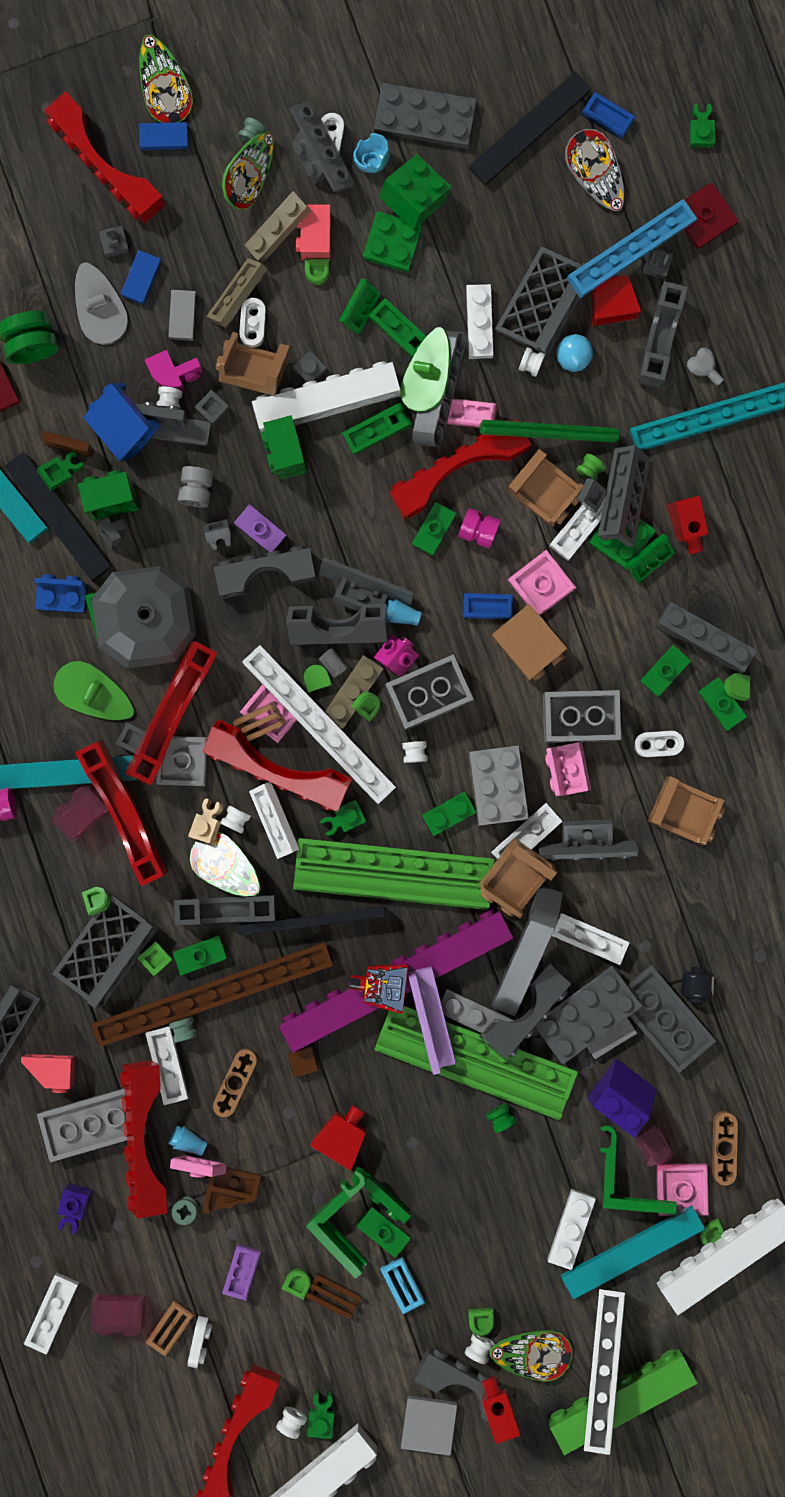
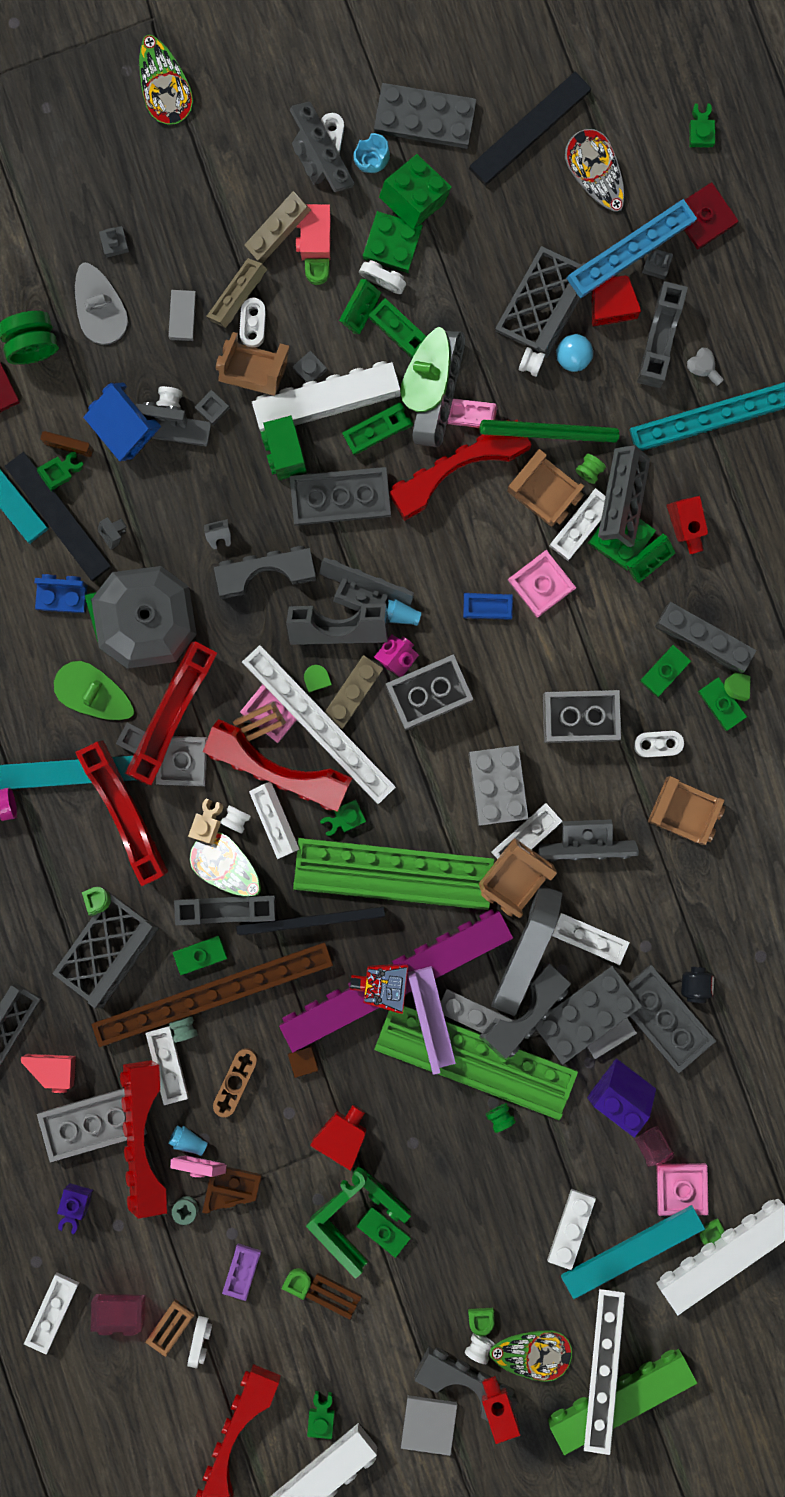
(79, 813): clear pink brick -> none
(108, 495): green brick -> none
(136, 192): red arch -> none
(141, 277): blue tile -> none
(155, 958): bright green plate -> none
(163, 136): blue tile -> none
(167, 375): dark pink brick -> none
(195, 482): light grey wheel -> none
(248, 171): shield -> none
(251, 129): sand green wheel -> none
(260, 529): medium lavender plate -> none
(291, 1422): white wheel -> none
(334, 662): light grey piece -> none
(340, 496): none -> dark grey plate
(366, 705): bright green tile -> none
(374, 273): none -> white plate
(393, 1266): medium azure tile -> none
(415, 752): white wheel -> none
(434, 529): green plate -> none
(449, 813): green plate -> none
(479, 321): white plate -> none
(479, 528): dark pink wheel -> none
(529, 643): medium nougat panel -> none
(568, 769): bright pink bracket -> none
(592, 495): dark grey plate -> none
(608, 115): blue tile -> none
(627, 1203): green hinge -> none
(718, 1166): medium nougat beam -> none

